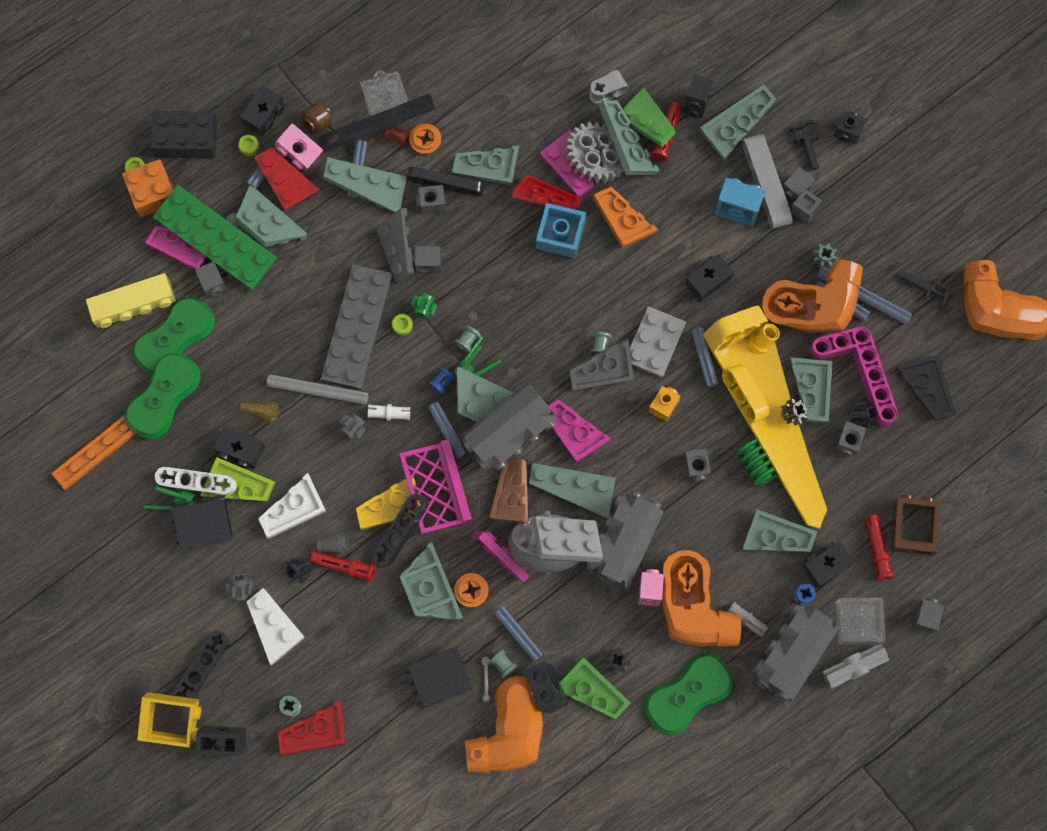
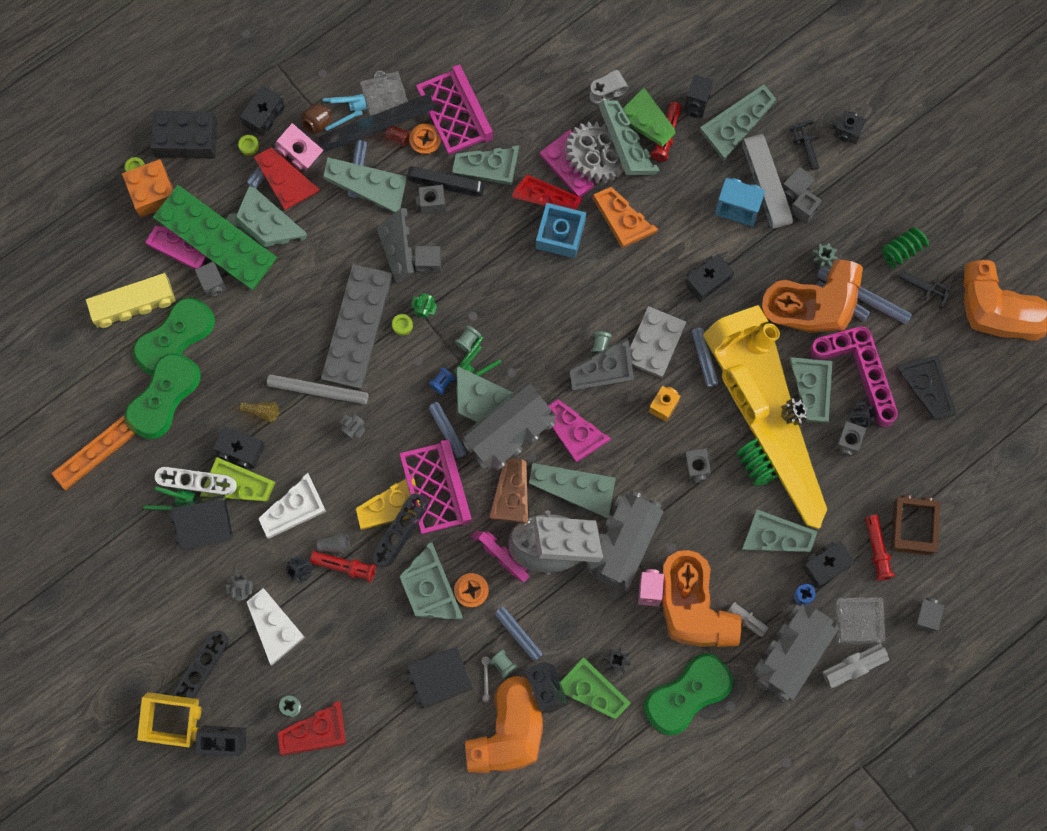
(355, 103): none -> medium azure plant
(389, 412): white pin -> none
(471, 105): none -> dark pink fence
(903, 245): none -> green piece

